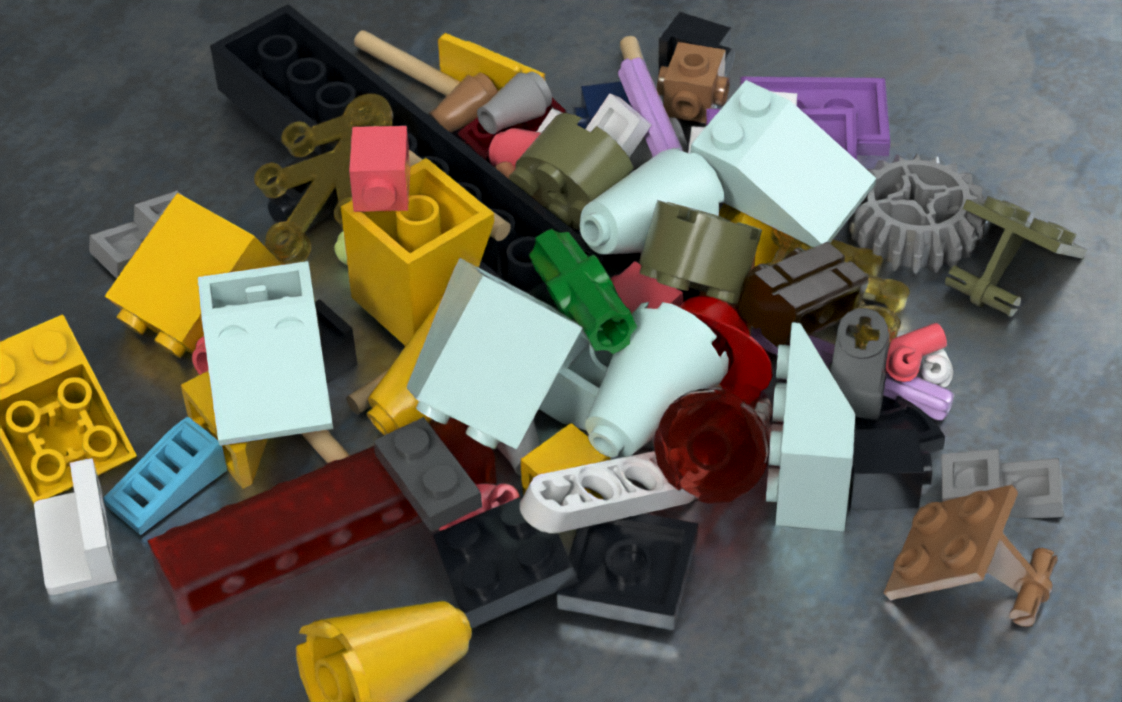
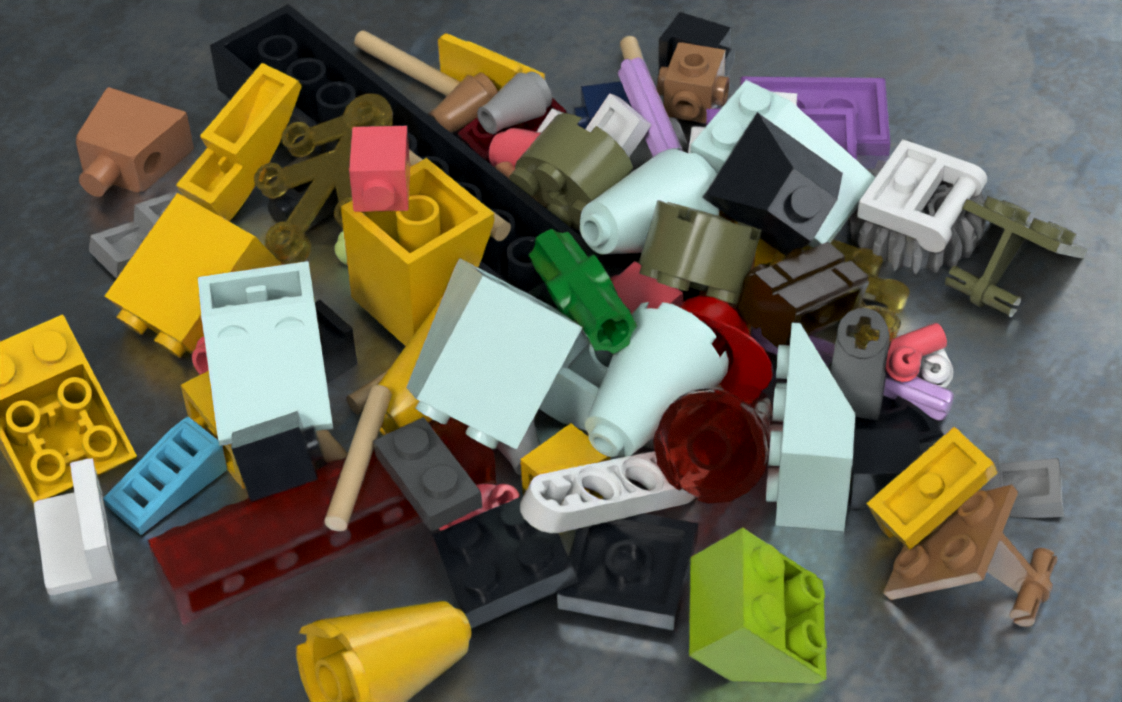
(130, 142): none -> nougat torso
(241, 142): none -> yellow slope
(276, 455): none -> black brick
(358, 458): none -> tan bar
(756, 613): none -> lime slope
(775, 186): none -> black slope
(907, 185): none -> white plate
(931, 488): none -> yellow panel

